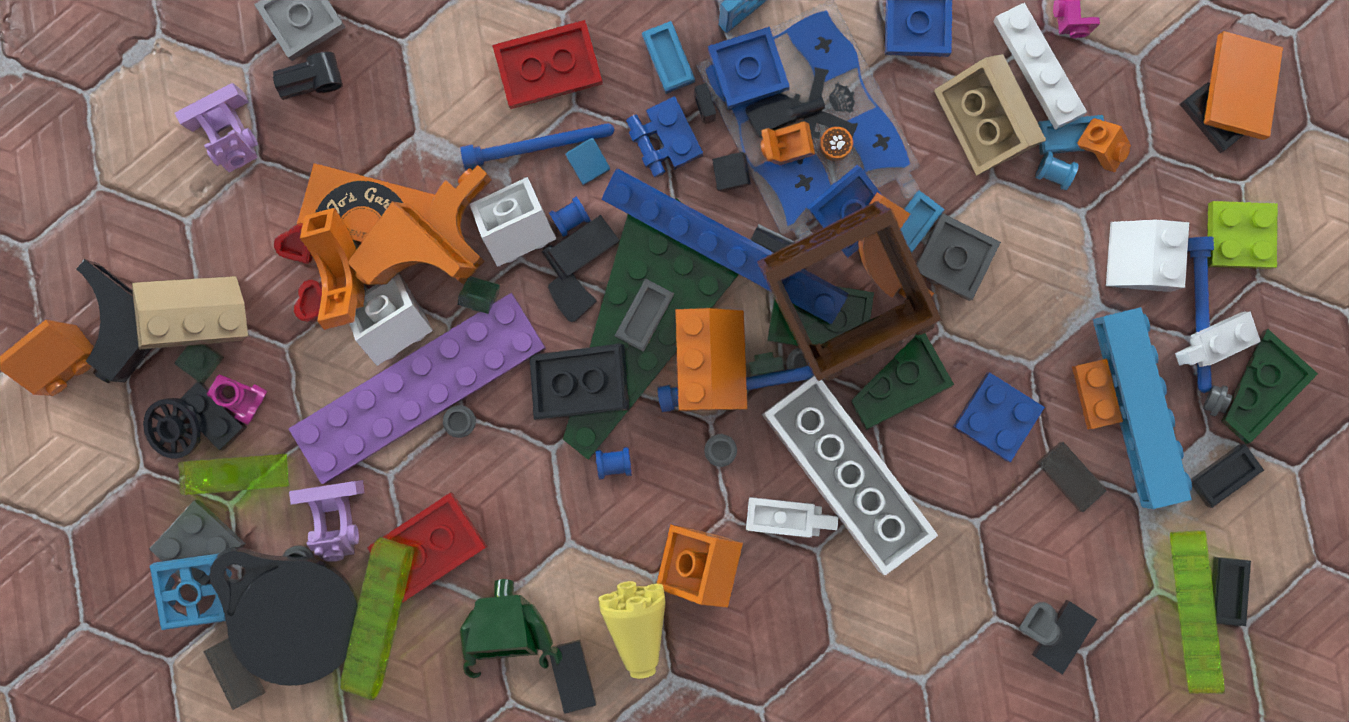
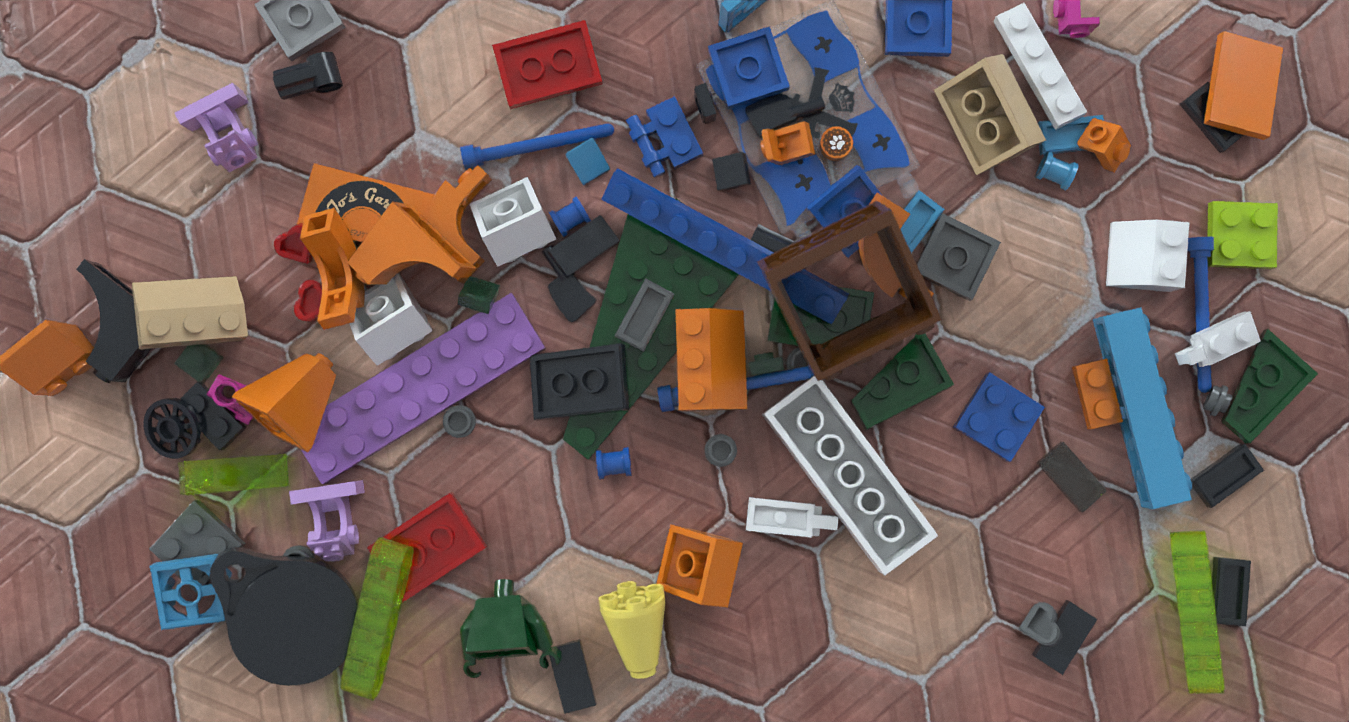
(235, 680): clear smoke tile -> none
(291, 399): none -> orange slope
(668, 57): dark azure tile -> none

